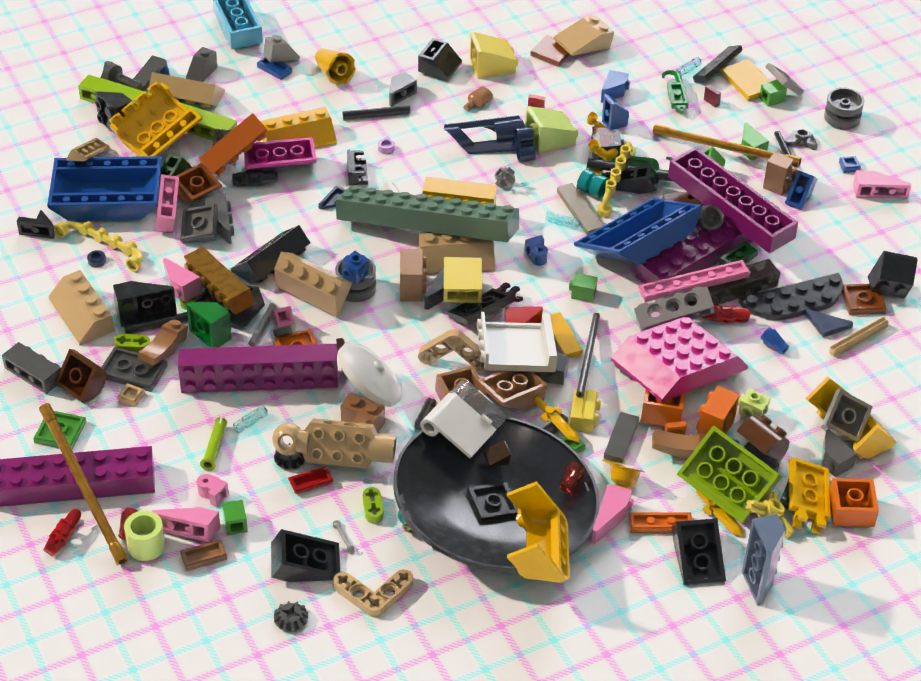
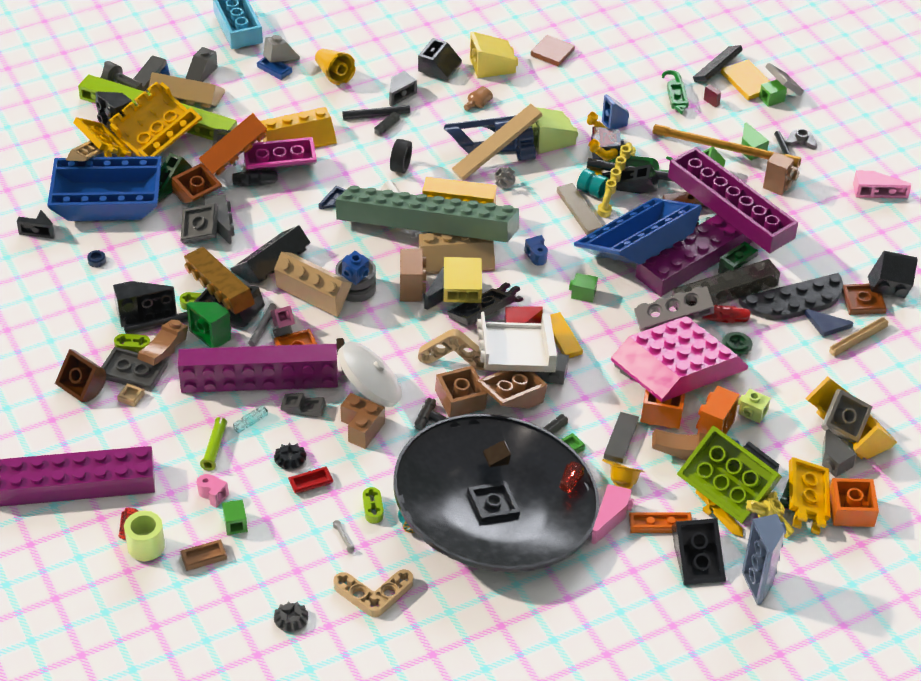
(31, 367): dark grey brick -> none
(63, 531): red hinge -> none
(70, 424): bright green tile -> none
(81, 308): tan slope -> none
(102, 137): none -> yellow tile
(114, 546): pearl gold piece -> none
(133, 263): light yellow bar -> none
(167, 203): bright pink slope -> none
(185, 283): bright pink slope -> none
(190, 522): bright pink slope -> none
(299, 405): none -> dark grey slope
(303, 557): black slope -> none
(336, 443): tan brick -> none
(356, 168): black hinge -> none
(386, 123): none -> dark grey axle
(386, 146): lavender tile -> none
(401, 155): none -> black tyre
(464, 418): white door -> none
(497, 142): none -> tan tile
(536, 101): red tile -> none
(546, 536): yellow windscreen -> none
(557, 420): yellow sword -> none
(562, 219): clear light blue axle -> none
(584, 410): light yellow brick -> none
(585, 36): tan slope -> none
(588, 355): dark grey piece -> none
(615, 84): slope -> none
(676, 427): orange tile -> none
(686, 282): bright pink tile -> none
(689, 66): clear light blue axle -> none
(710, 217): dark grey piece -> none
(732, 338): none -> dark green gear
(764, 436): reddish brown brick -> none
(774, 340): blue cone -> none
(801, 189): blue slope -> none
(844, 107): dark grey wheel -> none
(849, 164): tile -> none

